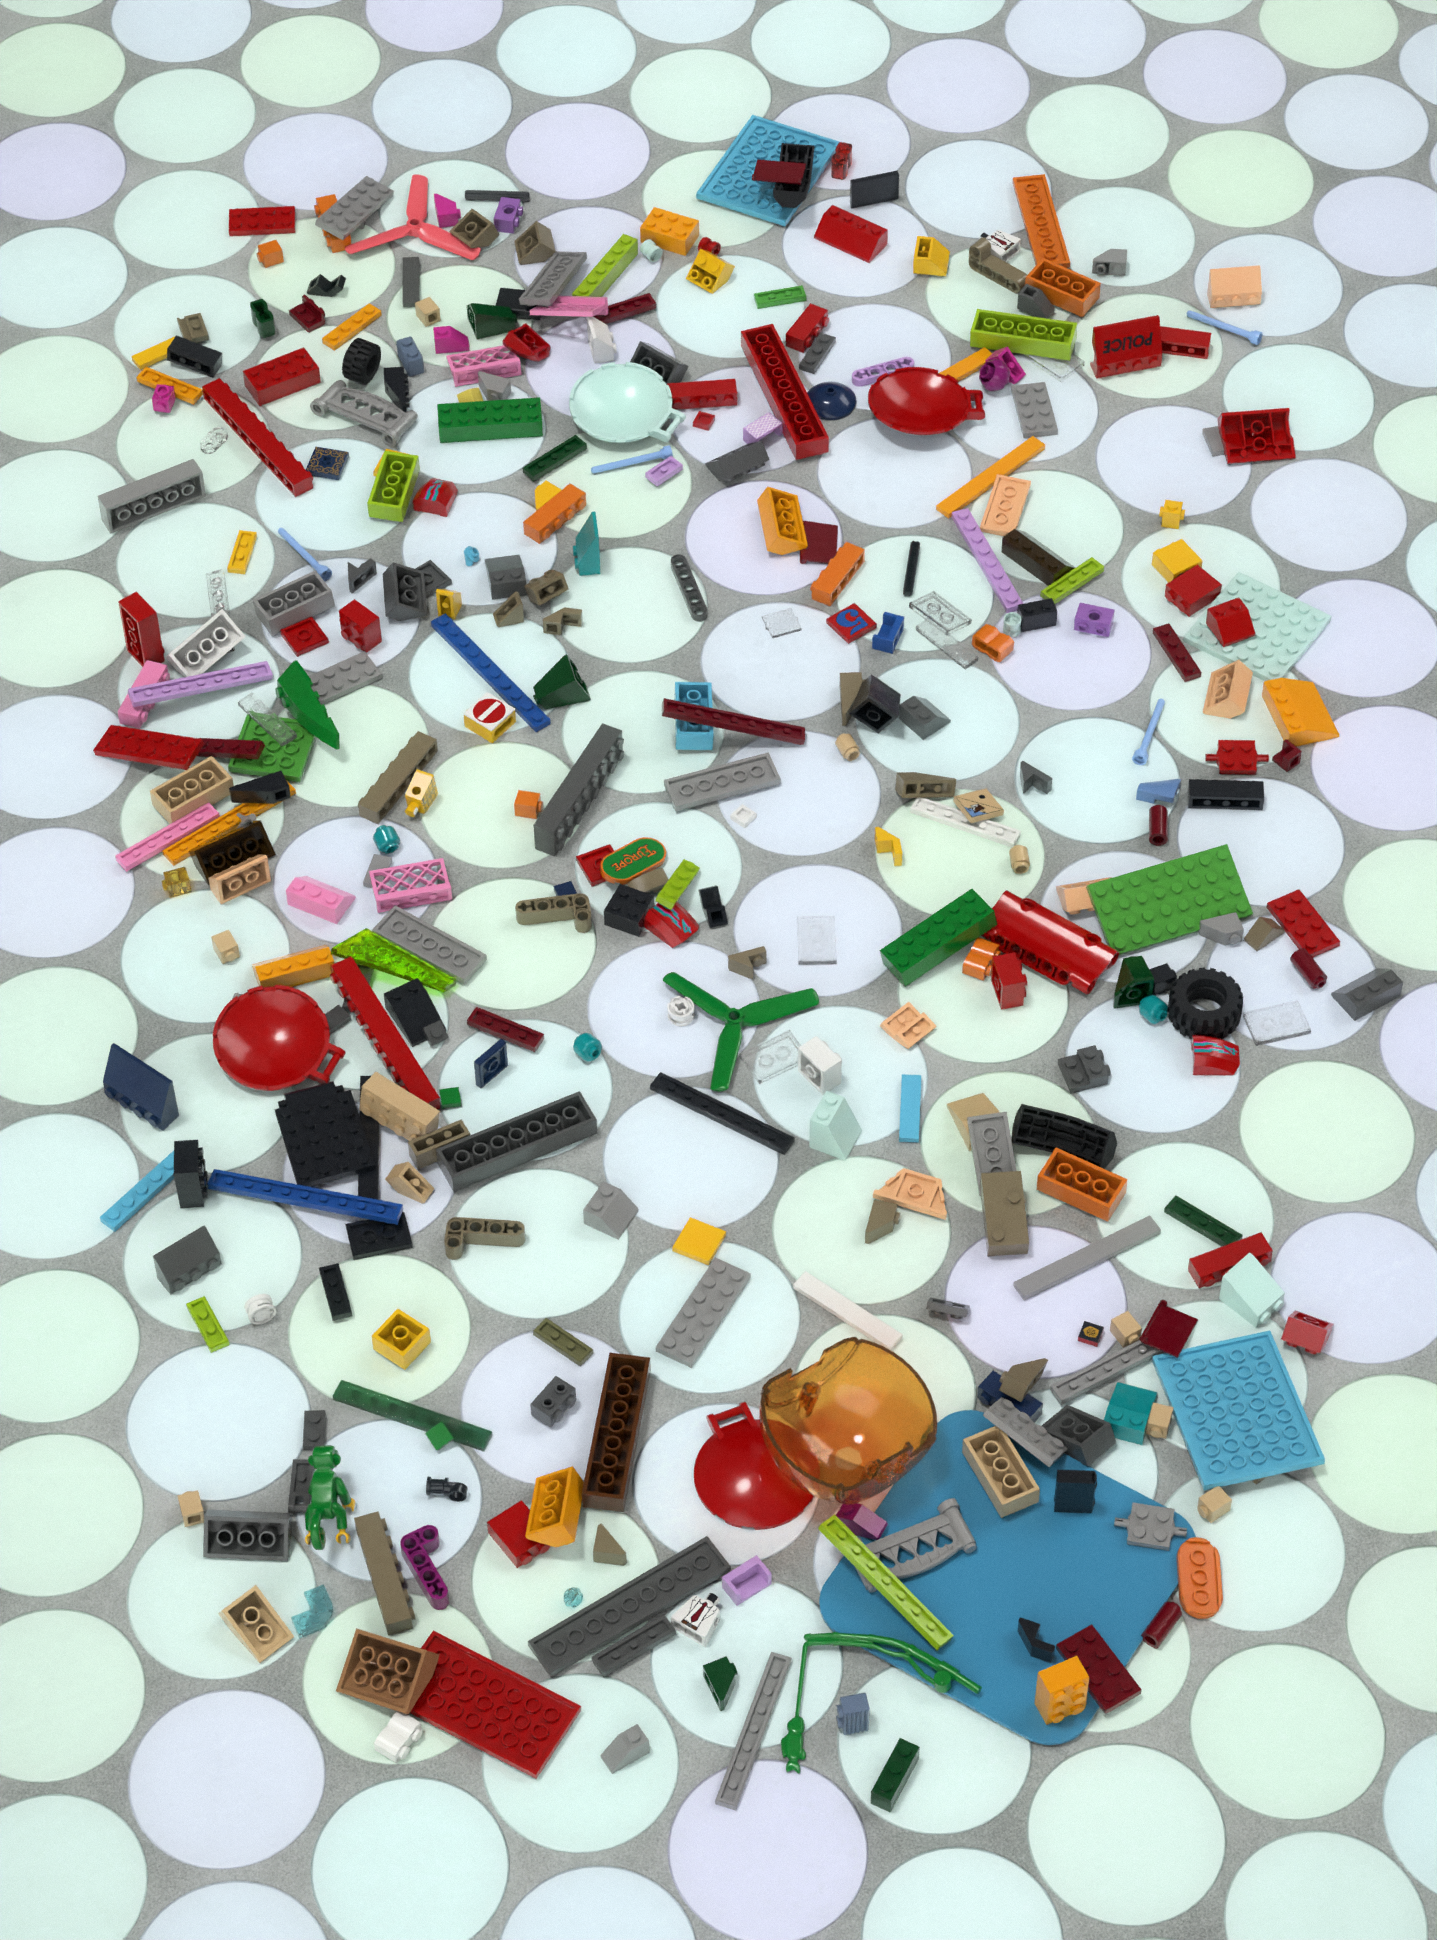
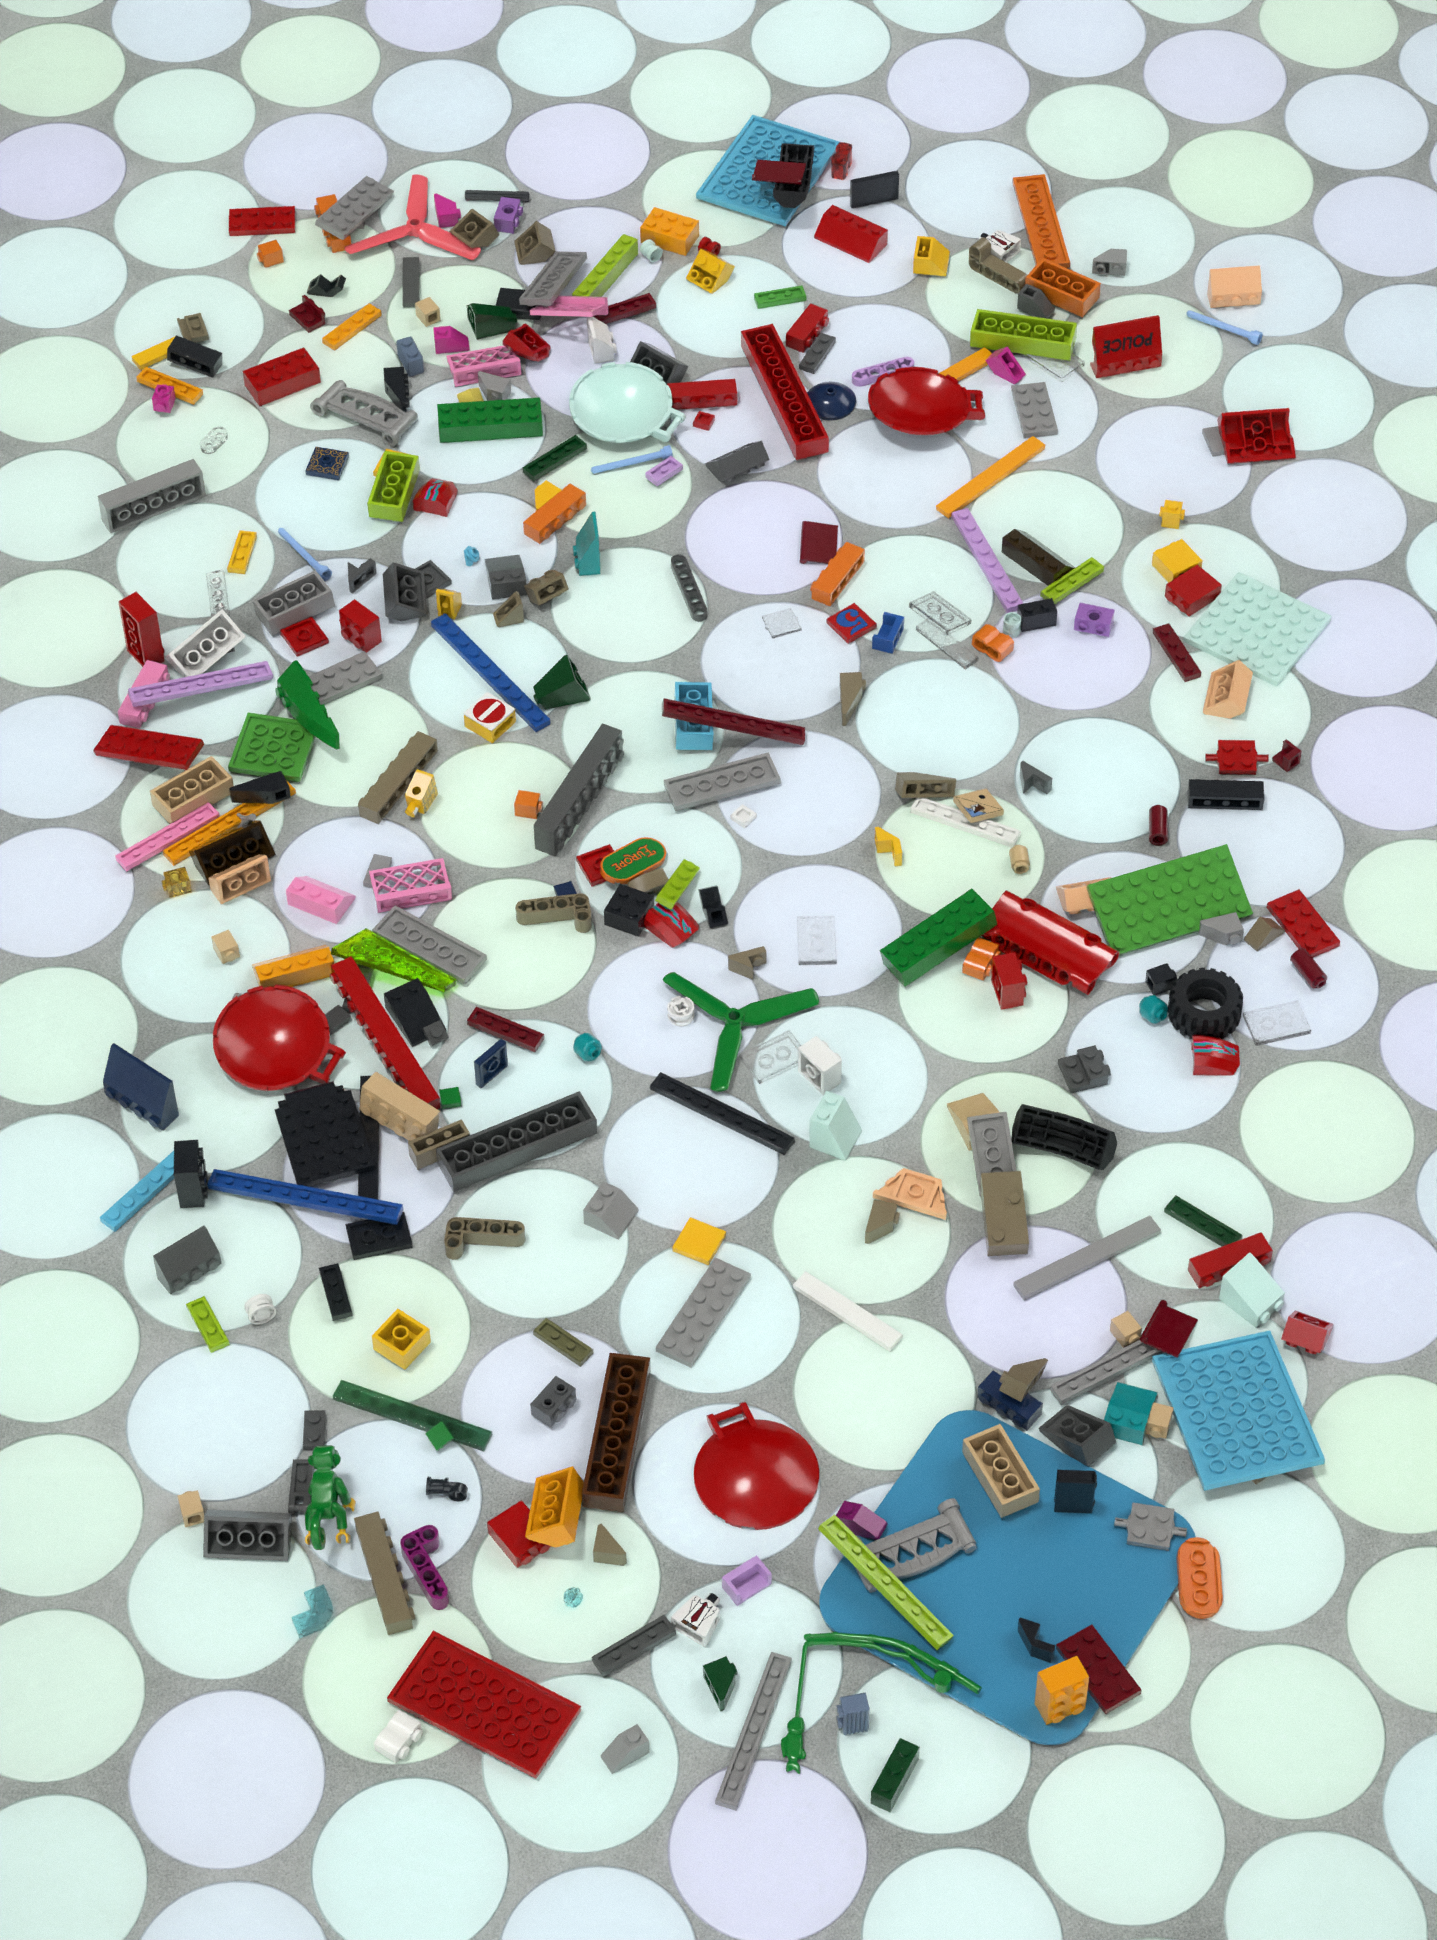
(231, 748): dark red plate -> none
(256, 1624): tan slope -> none
(258, 437): red brick -> none
(262, 318): dark green brick -> none
(267, 719): clear tile -> none
(361, 361): black tyre -> none
(386, 839): teal head -> none
(386, 1671): medium nougat slope -> none
(409, 1182): tan slope -> none
(566, 616): dark tan slope -> none
(629, 1606): dark grey plate -> none
(761, 428): lavender panel -> none
(781, 521): light orange slope -> none
(847, 746): tan brick -> none
(848, 1422): clear orange windscreen -> none
(876, 704): black slope -> none
(907, 1025): light nougat slope -> none
(910, 1108): medium azure tile -> none
(911, 568): black axle -> none
(922, 716): dark grey slope -> none
(940, 1306): dark grey plate -> none
(994, 375): magenta plant -> none
(1005, 505): light nougat tile -> none
(1025, 1431): light grey plate -> none
(1081, 1184): orange brick -> none
(1090, 1333): tile -> none
(1133, 983): dark green slope -> none
(1140, 756): light blue piece -> none
(1158, 790): medium blue slope -> none
(1162, 1624): dark red brick -> none
(1185, 342): red brick -> none
(1214, 1504): tan brick -> none
(1230, 622): red slope -> none
(1298, 711): light orange slope -> none
(1369, 992): dark grey slope -> none

